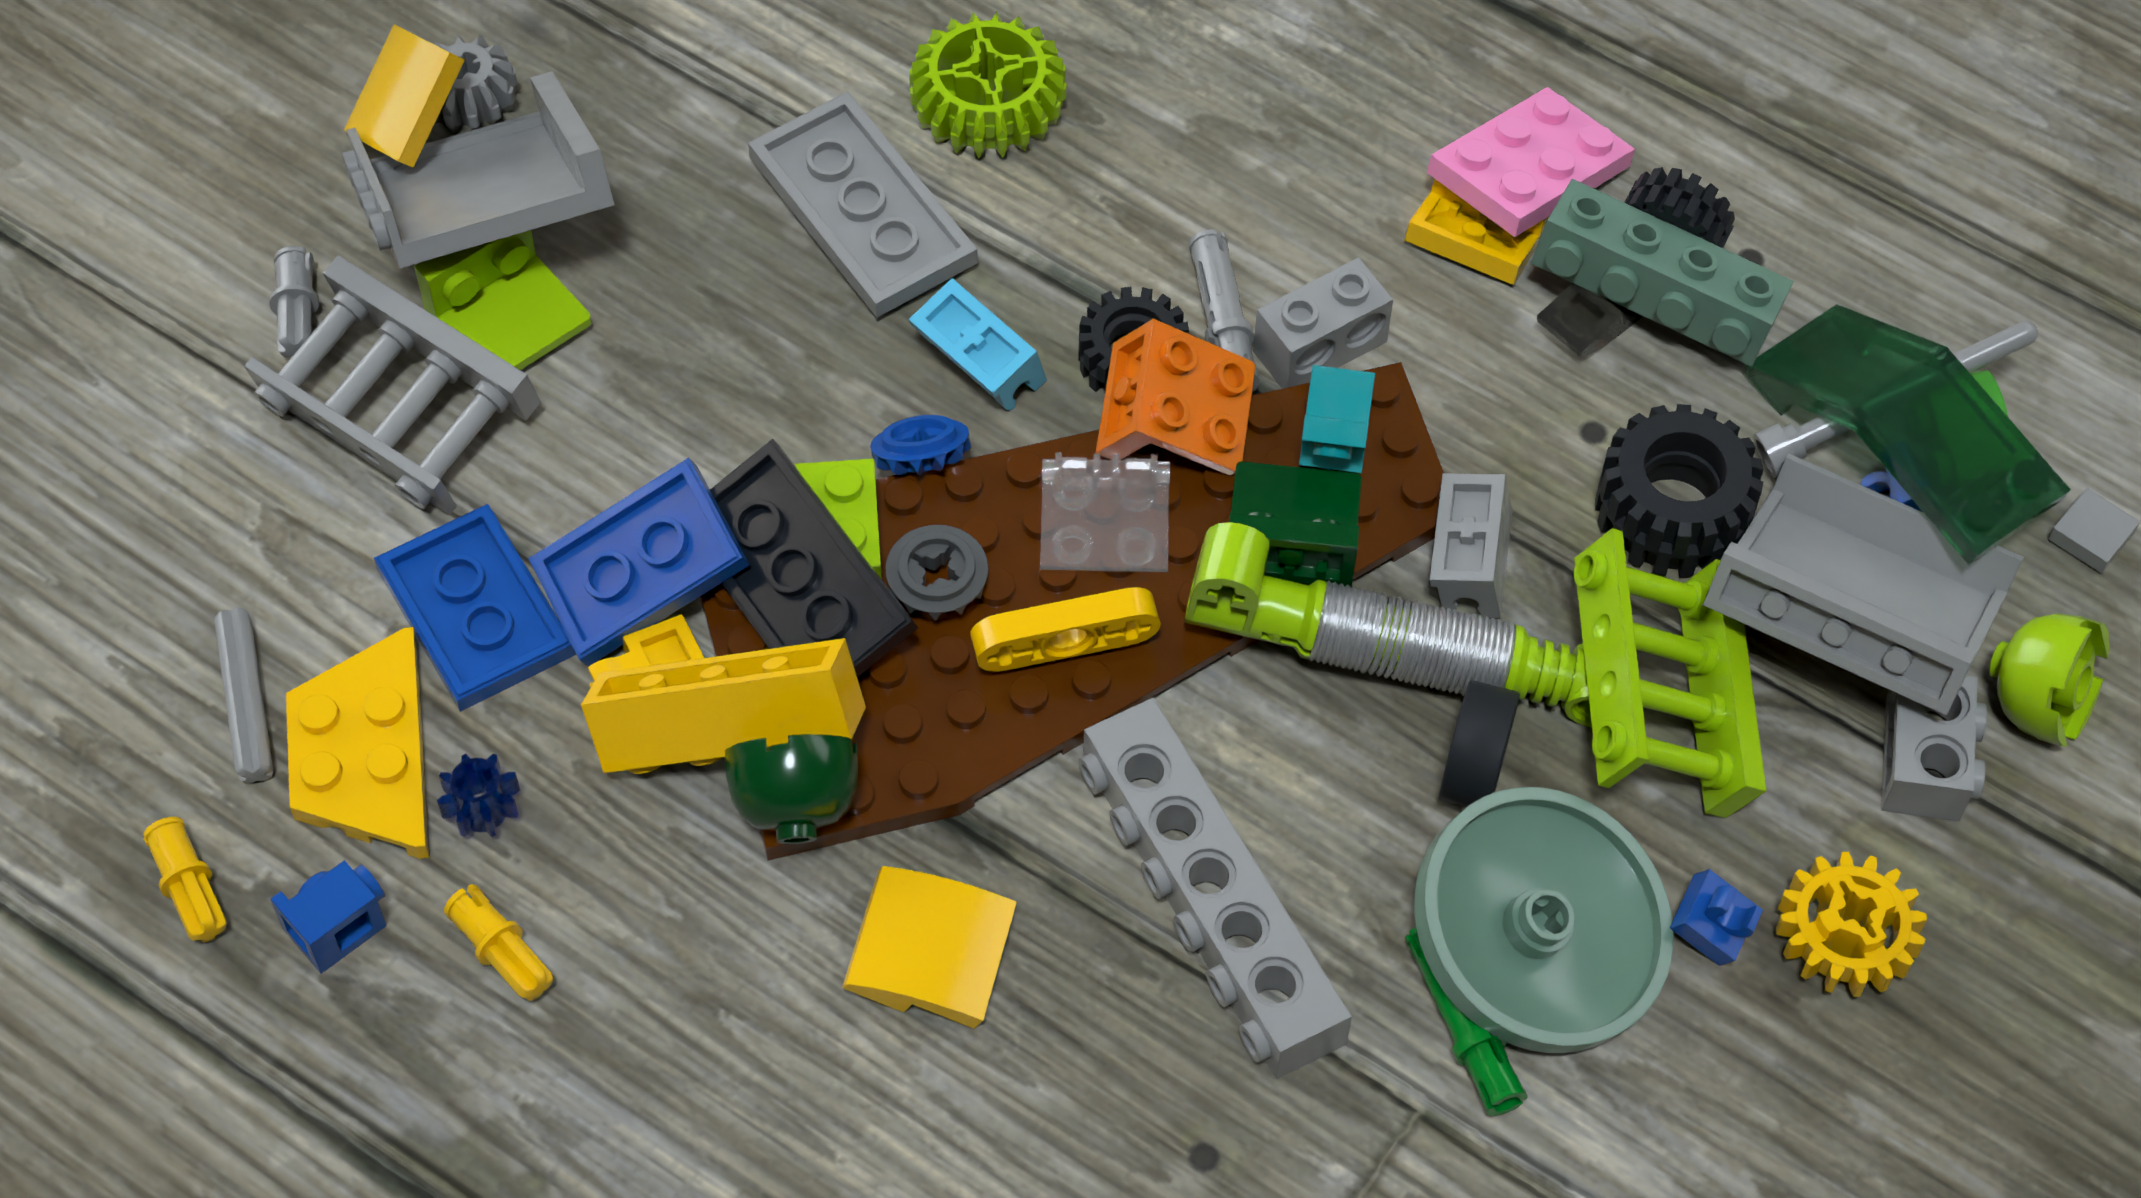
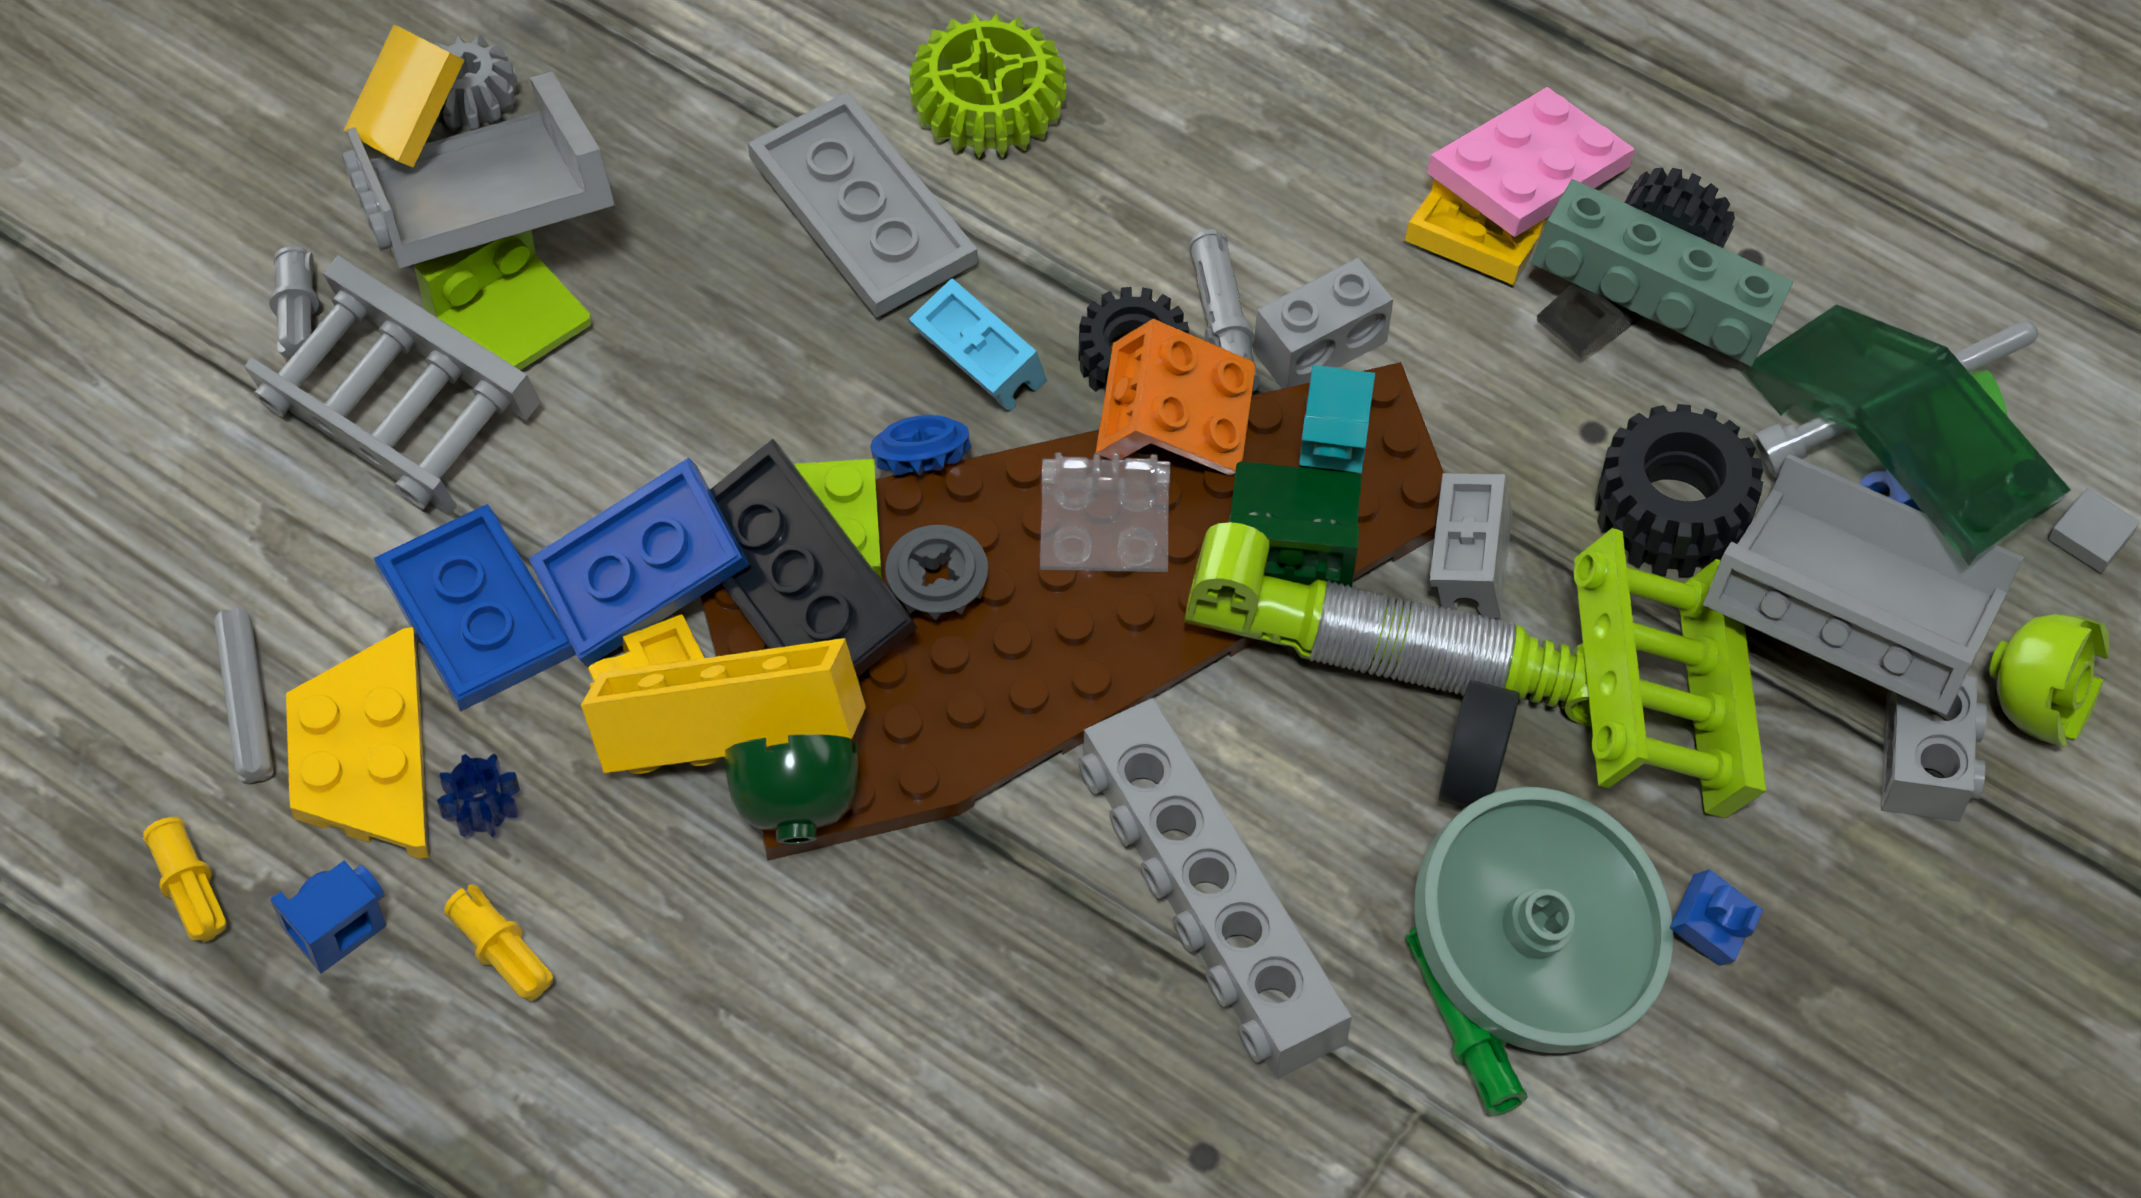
(930, 945): yellow slope -> none
(1065, 629): yellow beam -> none
(1851, 924): yellow gear -> none

